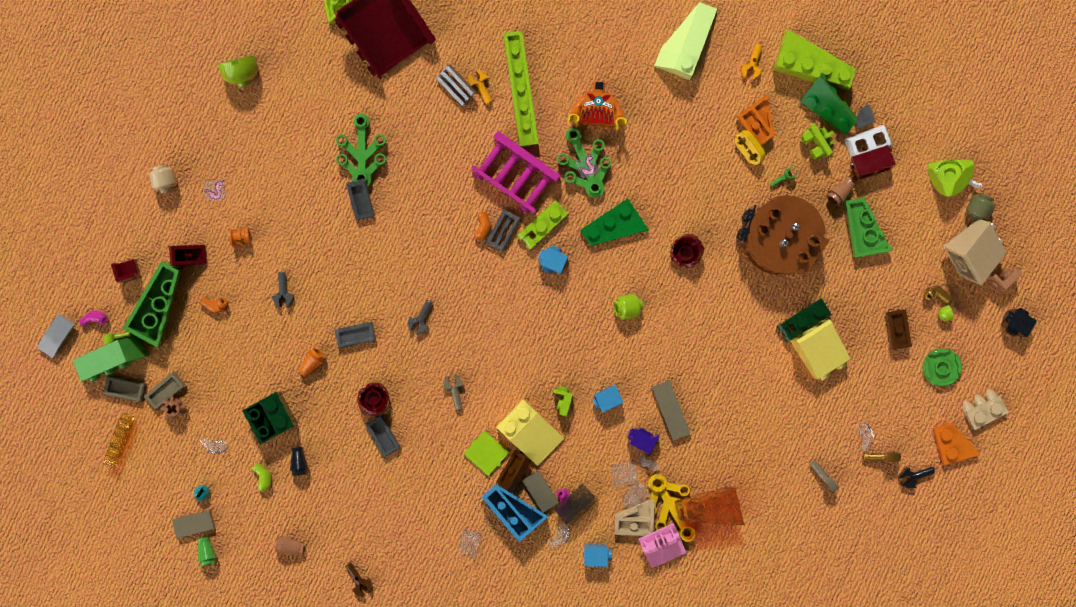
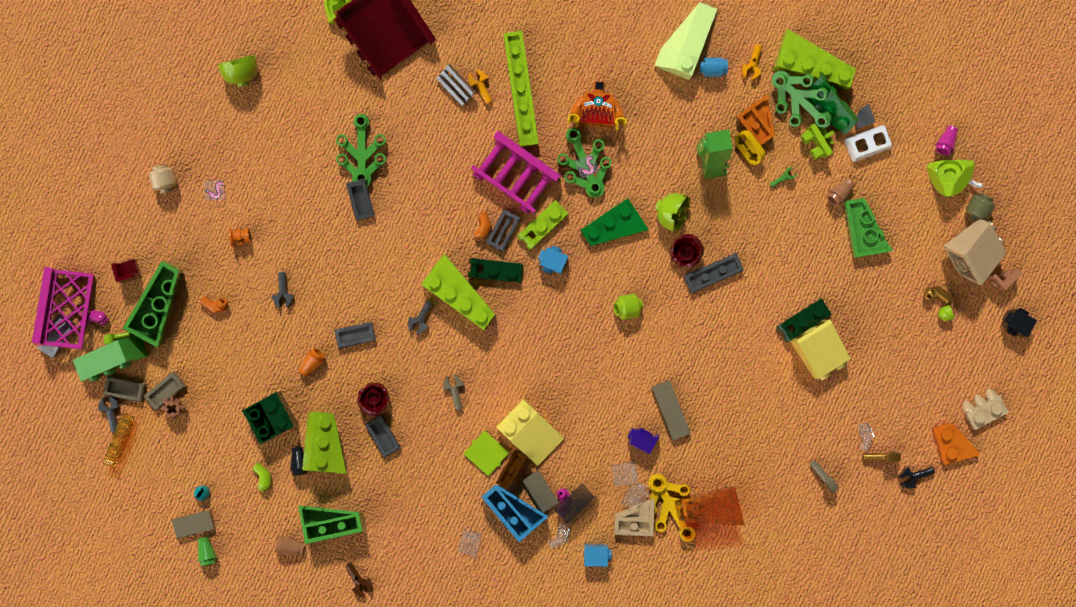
(45, 308): none -> dark pink fence
(110, 411): none -> dark grey bar
(187, 255): dark red slope -> none
(213, 447): clear arm -> none
(322, 445): none -> lime wedge
(327, 524): none -> bright green wedge
(457, 292): none -> lime wedge
(496, 270): none -> dark green plate
(563, 404): lime bracket -> none
(607, 398): dark azure brick -> none
(649, 463): clear tile -> none
(662, 545): bright pink hinge -> none
(672, 210): none -> lime cylinder
(713, 273): none -> dark grey tile
(714, 67): none -> dark azure brick
(715, 150): none -> bright green wedge
(783, 235): dark orange piece -> none
(798, 98): none -> bright green plant
(872, 162): dark red hinge -> none
(898, 329): reddish brown plate -> none
(941, 367): bright green tile -> none
(946, 143): none -> dark pink cone

